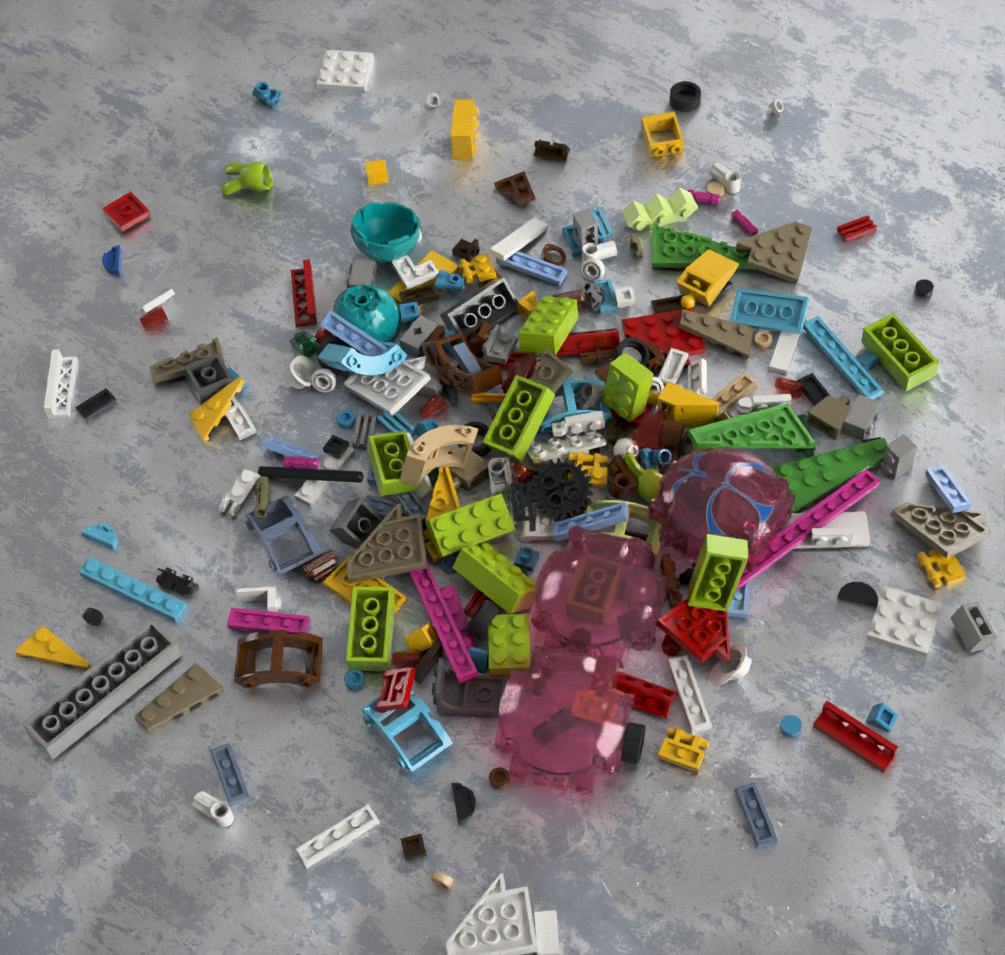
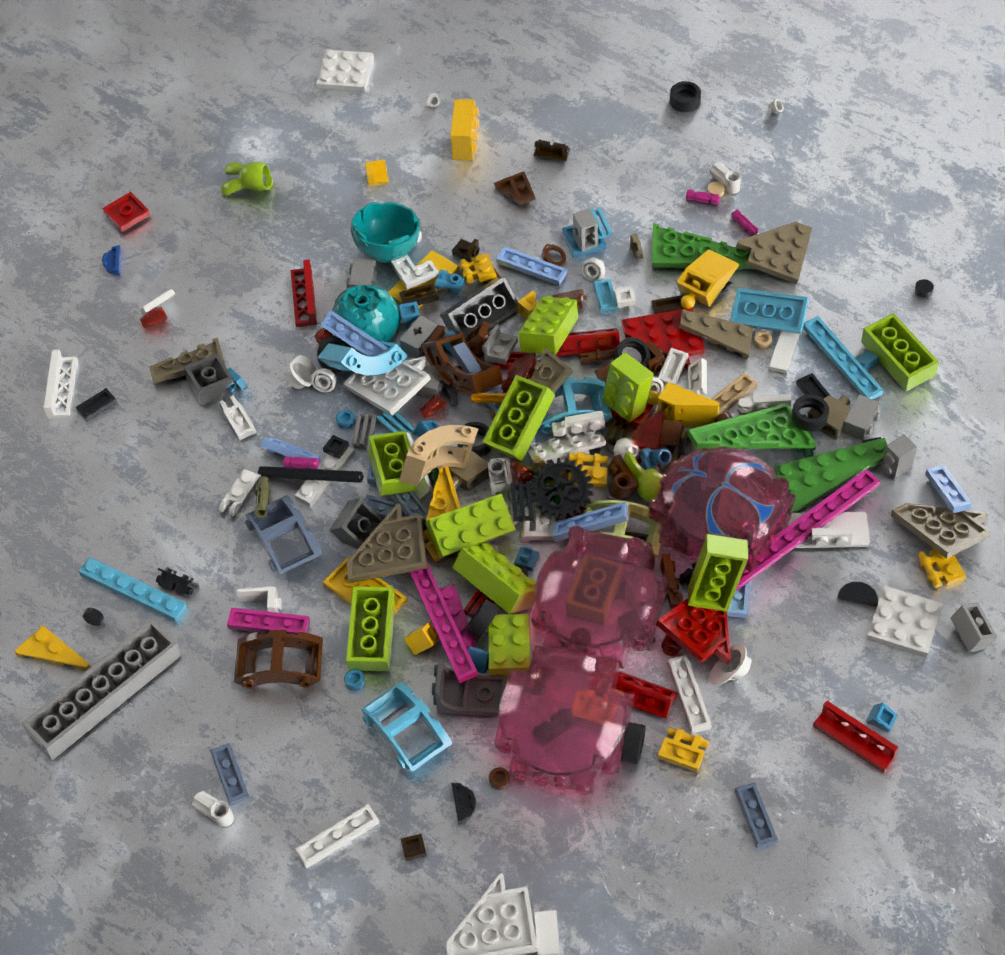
(102, 534): medium azure tile -> none
(183, 693): dark tan wing -> none
(211, 411): yellow wing -> none
(265, 94): dark azure plate -> none
(305, 343): clear green bracket -> none
(320, 566): reddish brown piece -> none
(395, 689): red plate -> none
(407, 658): clear red cone -> none
(428, 662): dark brown tile -> none
(441, 879): tan tile -> none
(447, 564): medium blue tile -> none
(518, 239): white tile -> none
(589, 396): light grey piece -> none
(594, 295): black tile -> none
(598, 251): white piece -> none
(660, 210): yellowish green brick -> none
(667, 121): yellow window -> none
(790, 387): clear red cone -> none
(791, 726): dark azure tile -> none
(810, 401): none -> black tyre
(855, 226): red tile -> none

